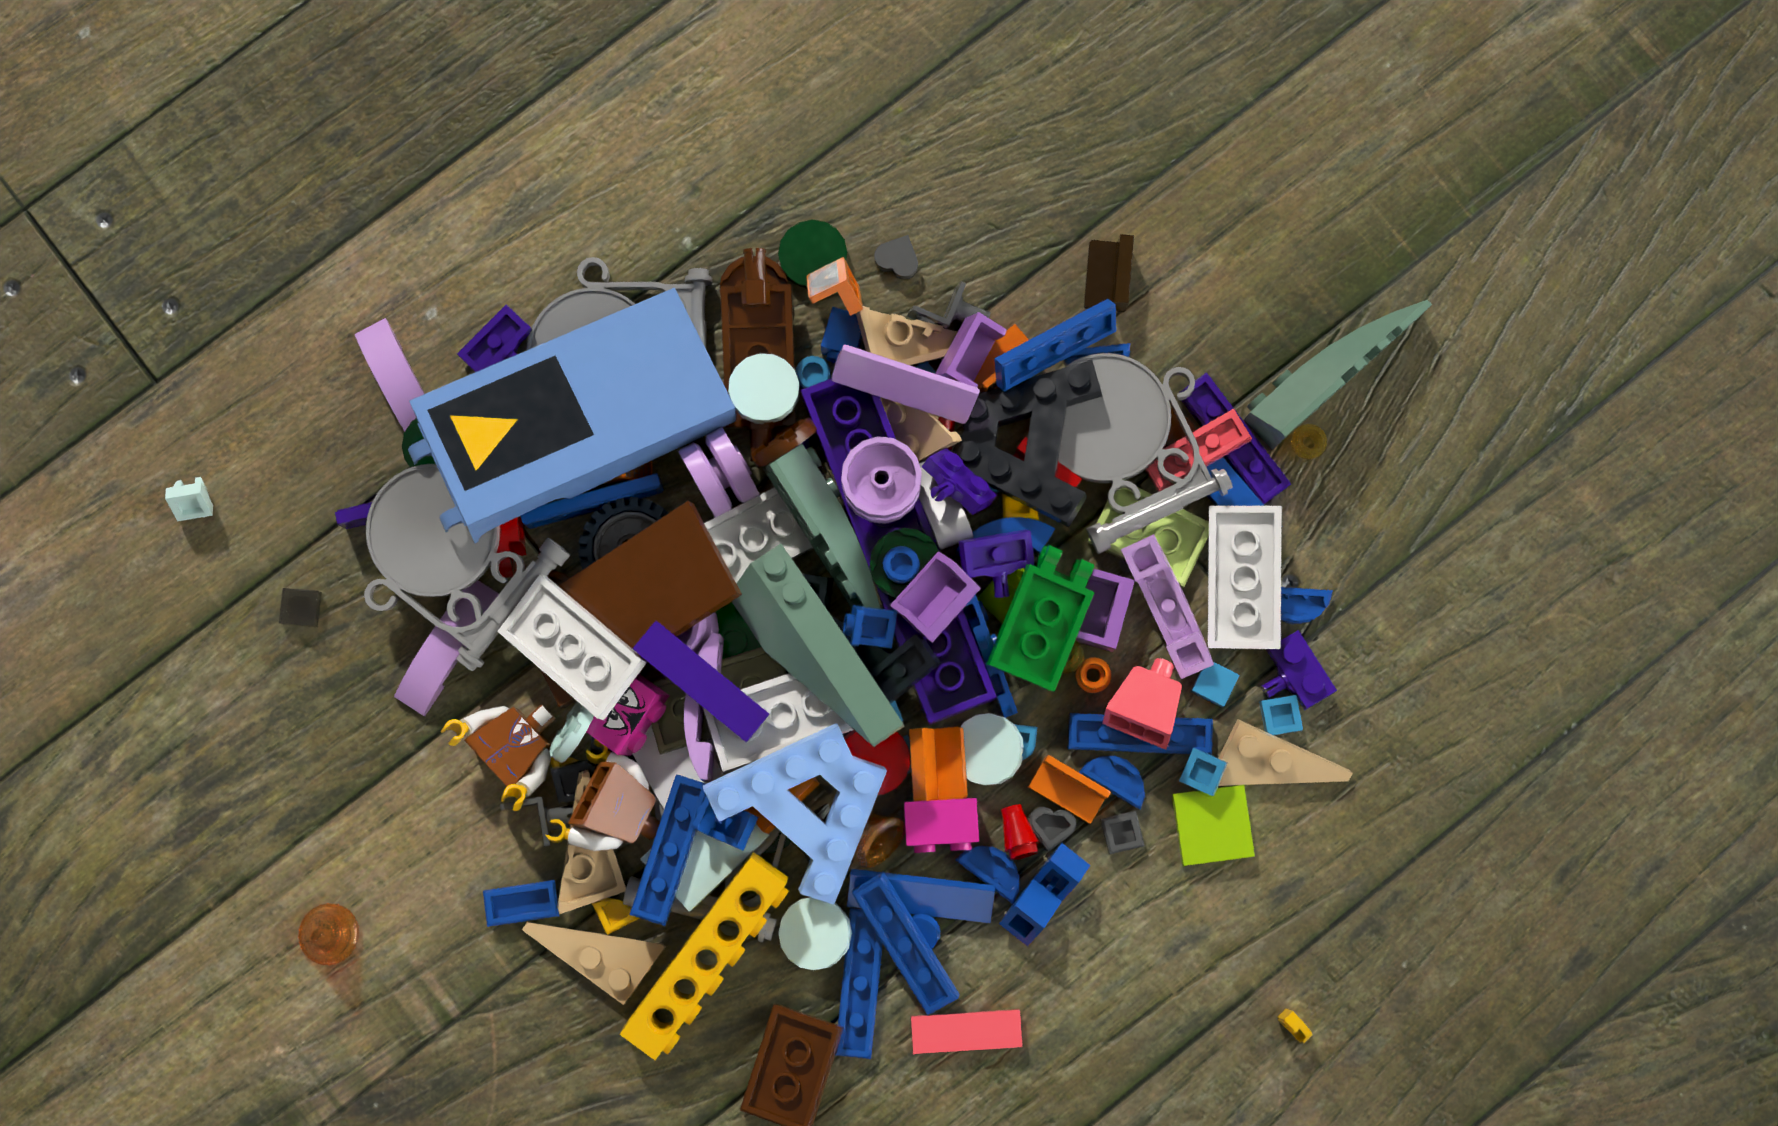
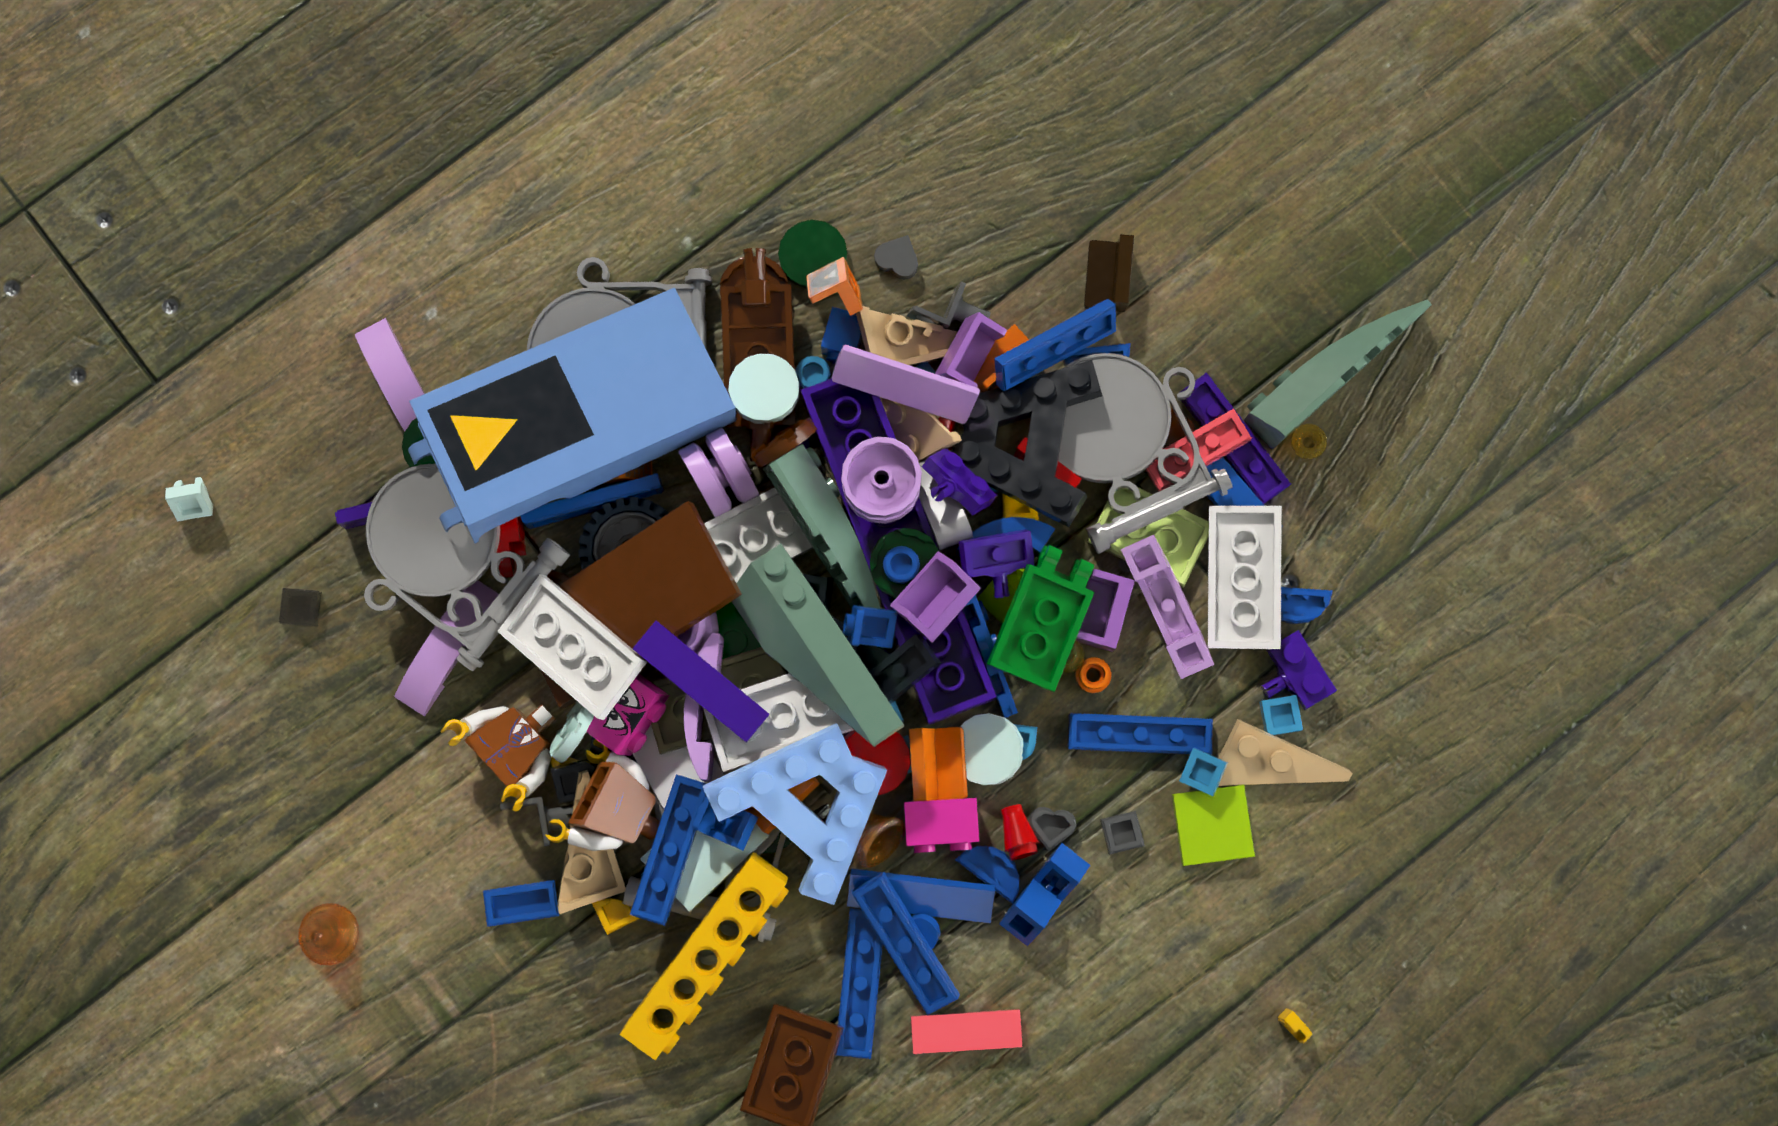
(496, 340): dark purple plate -> none
(606, 960): tan wing -> none
(814, 933): light aqua tile -> none
(1068, 789): orange panel -> none
(1118, 777): blue tile -> none
(1146, 704): coral torso -> none
(1215, 684): dark azure tile -> none

